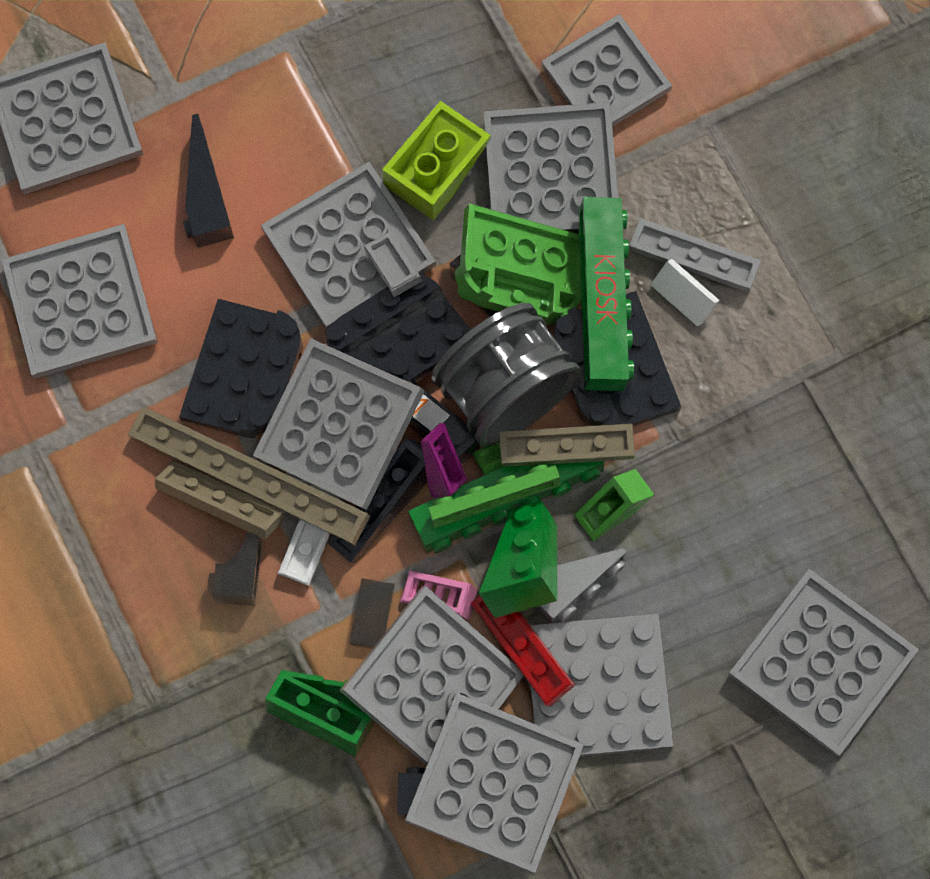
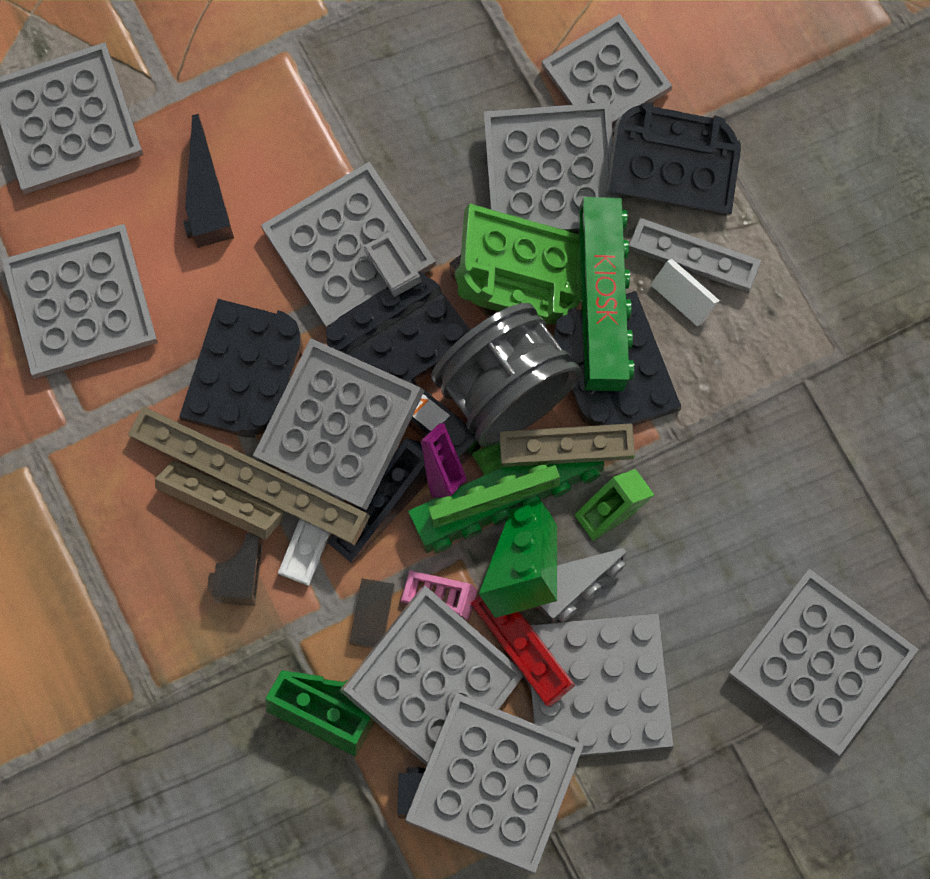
(435, 160): lime slope -> none
(674, 159): none -> black plate

